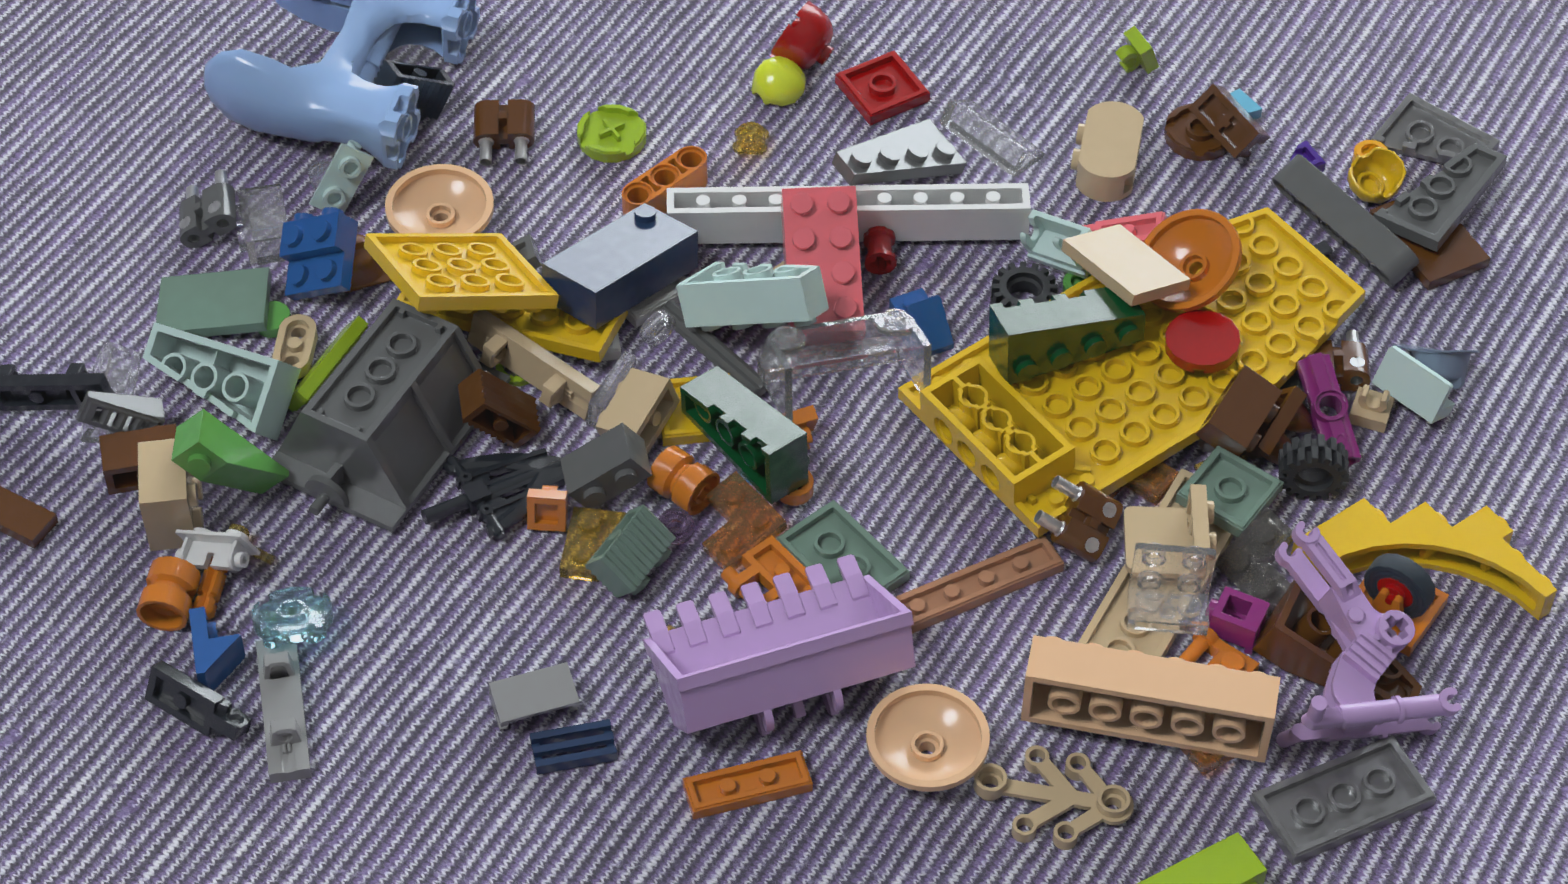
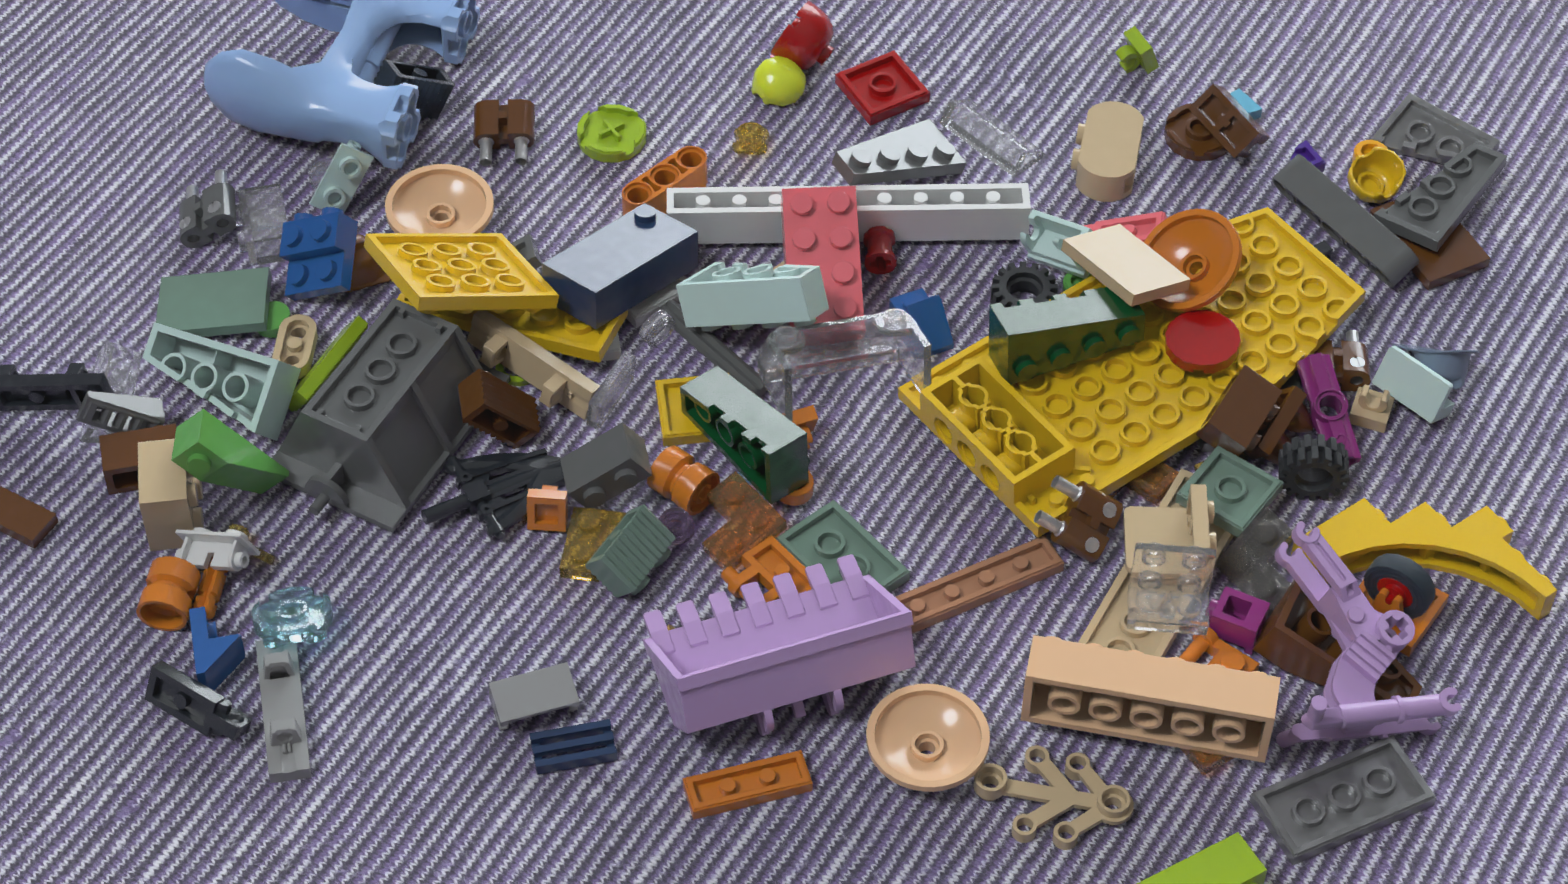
(642, 404): tan brick -> none

